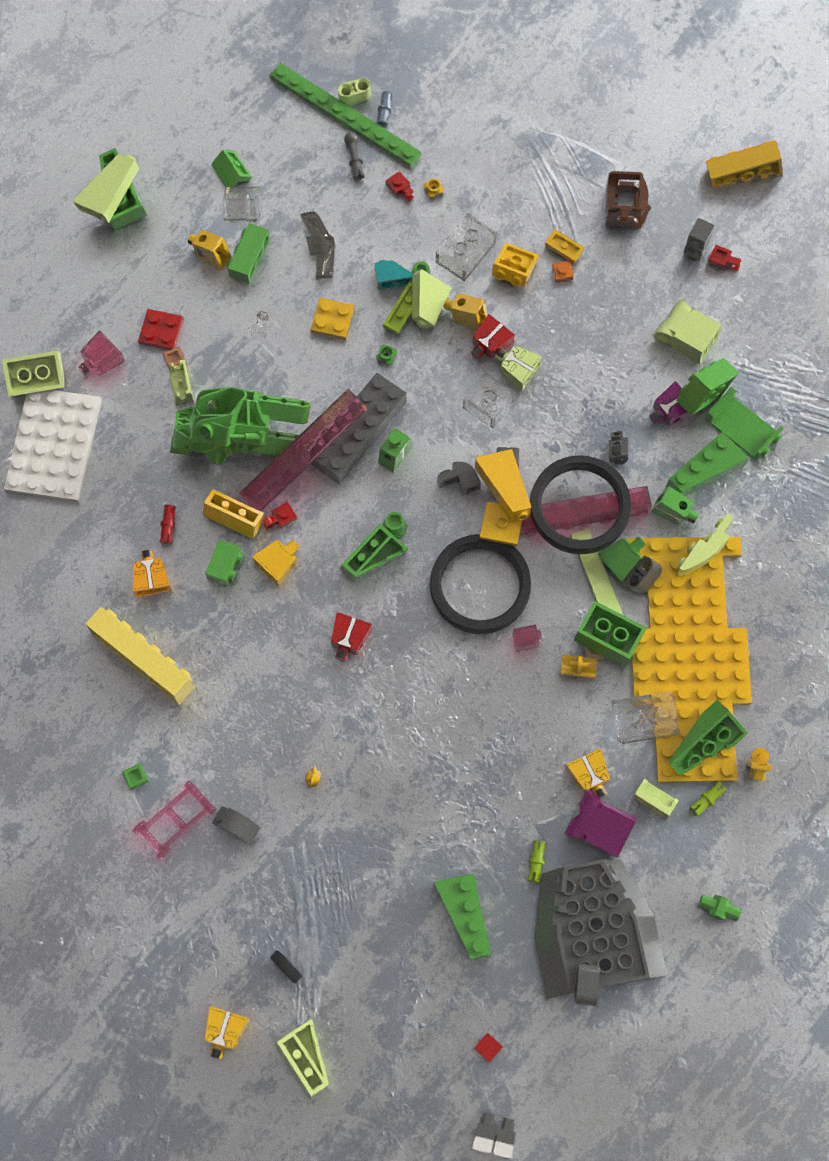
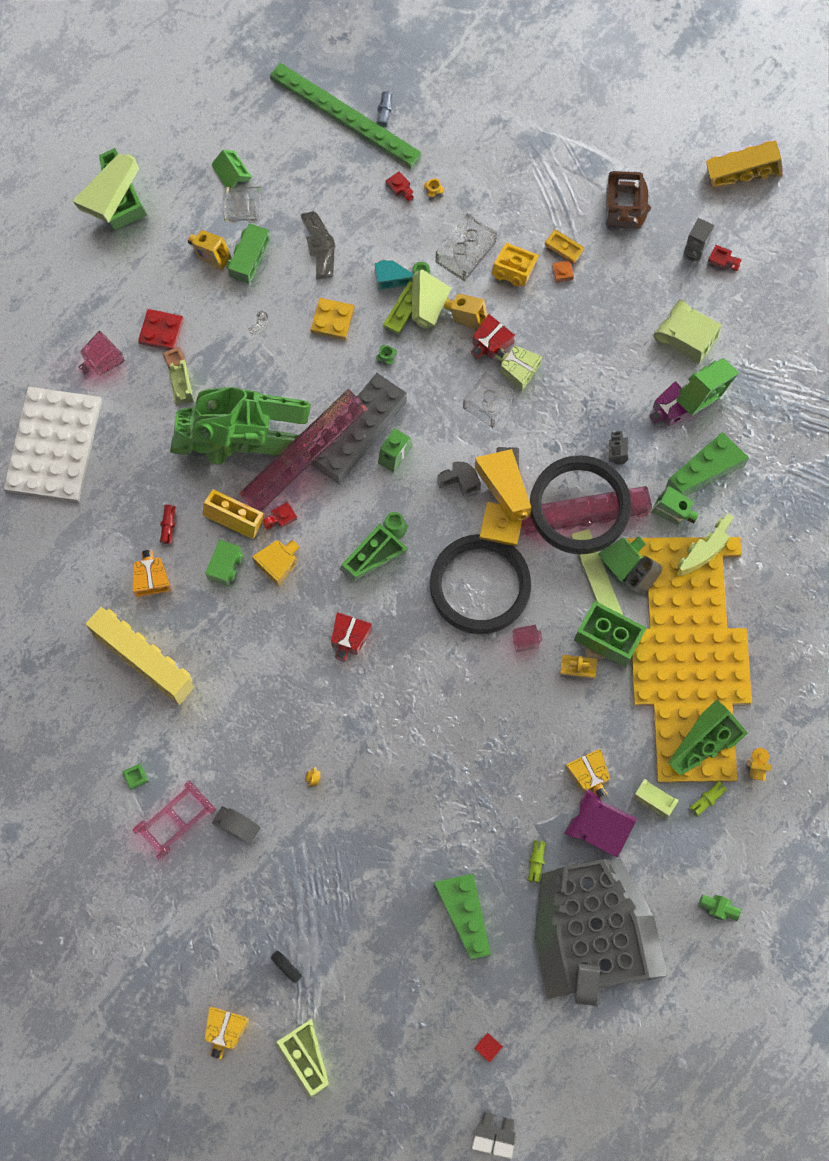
(33, 373): yellowish green slope -> none
(354, 91): yellowish green beam -> none
(356, 163): dark grey pin -> none
(645, 717): clear brick -> none
(743, 426): bright green panel -> none

